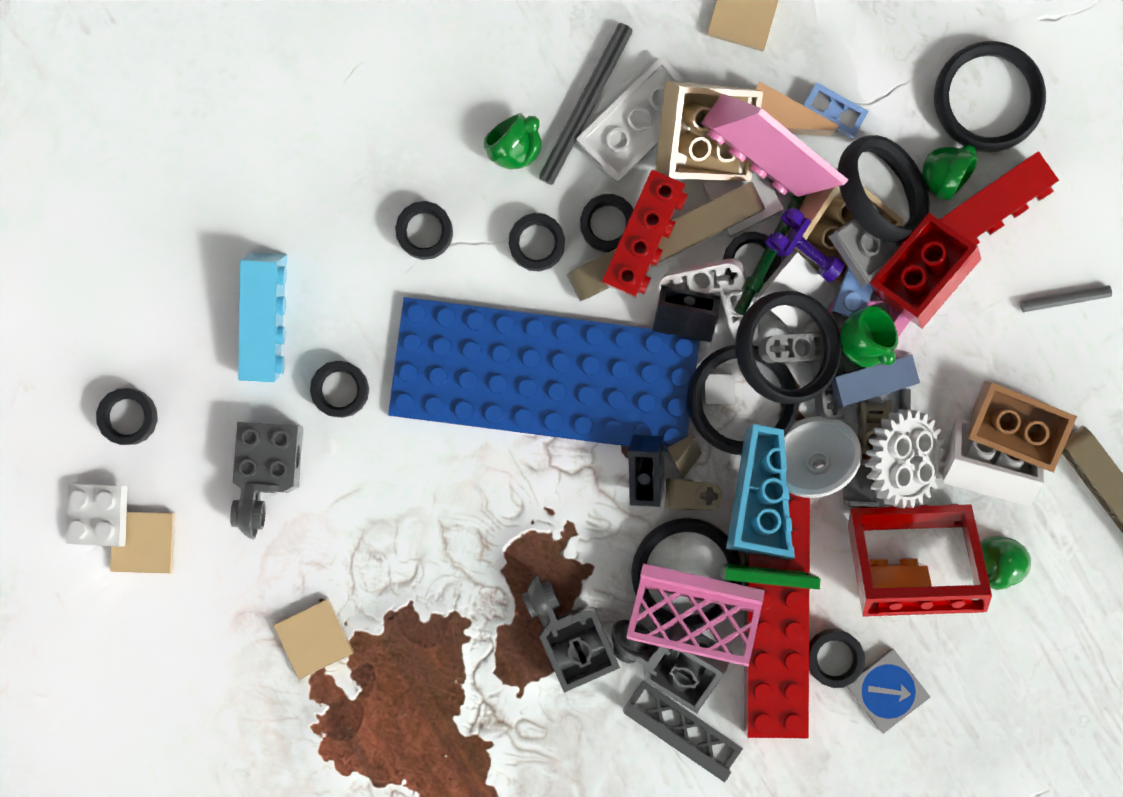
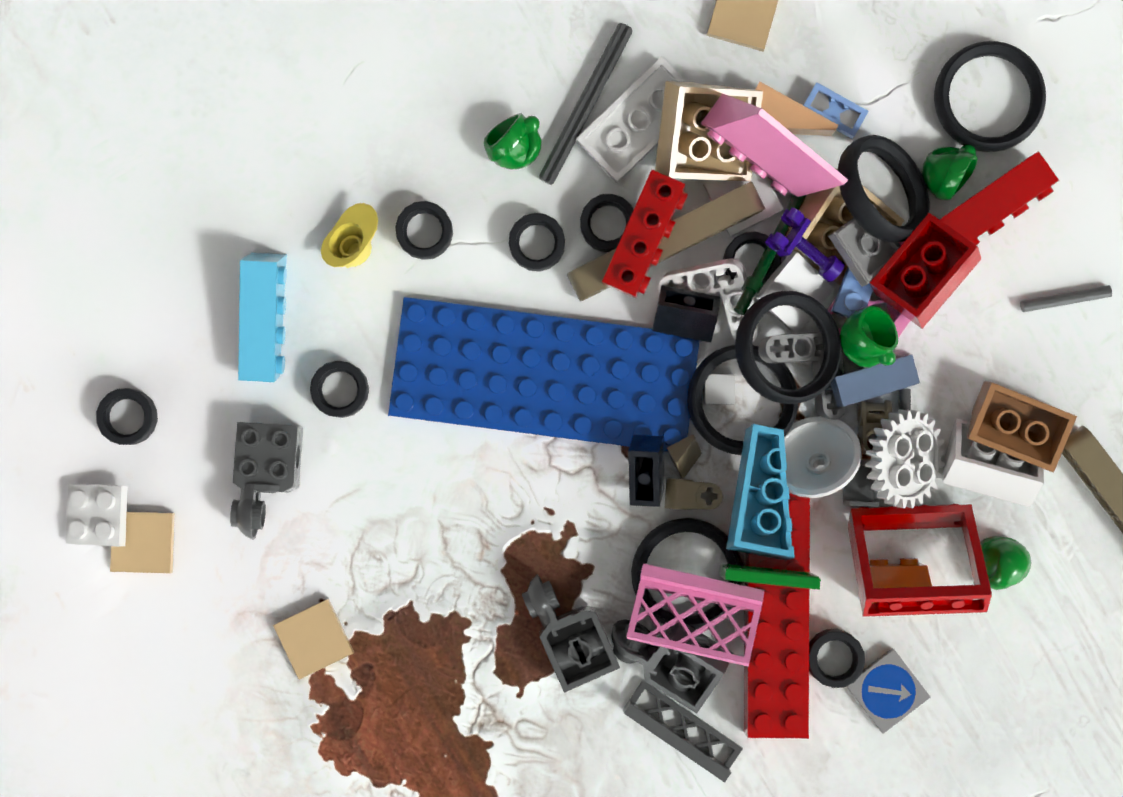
(351, 237): none -> light yellow piece

